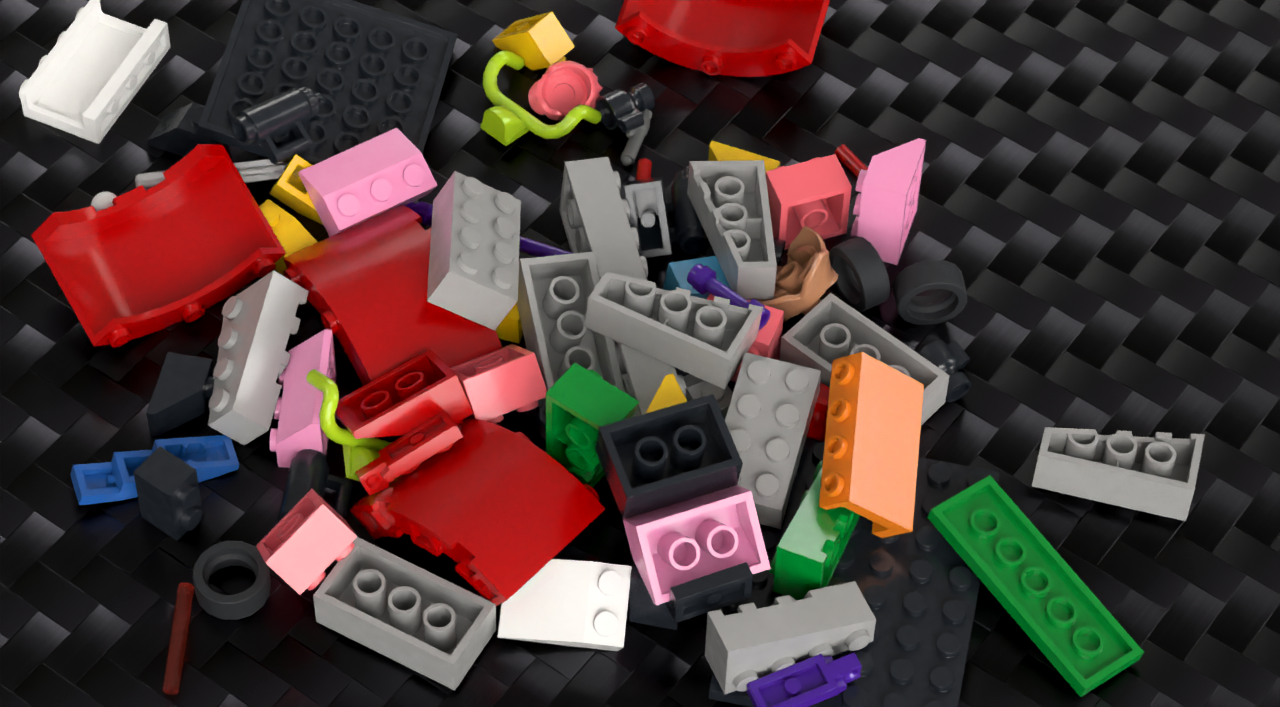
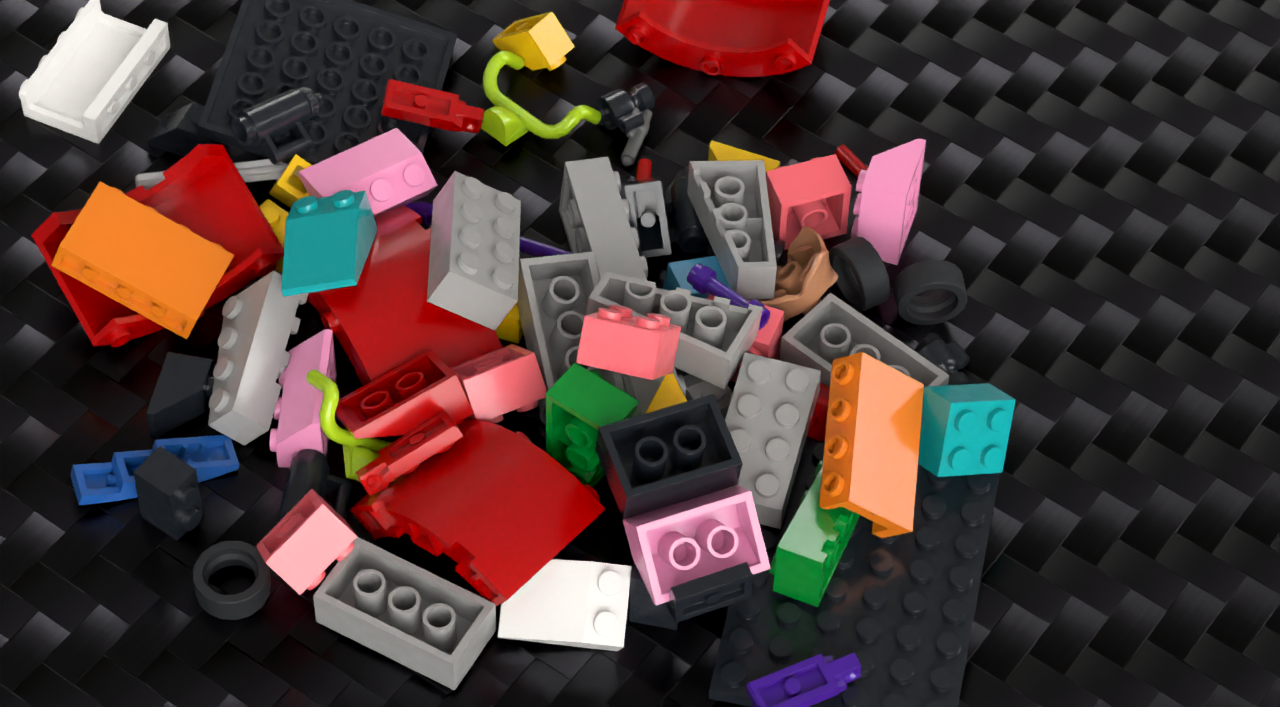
(142, 259): none -> orange panel
(178, 638): clear red bar -> none
(327, 242): none -> teal slope
(430, 107): none -> red hinge
(563, 88): coral hair -> none
(629, 343): none -> coral brick
(787, 632): light grey wedge -> none
(964, 429): none -> teal brick
(1035, 585): green plate -> none
(1121, 469): light grey wedge -> none

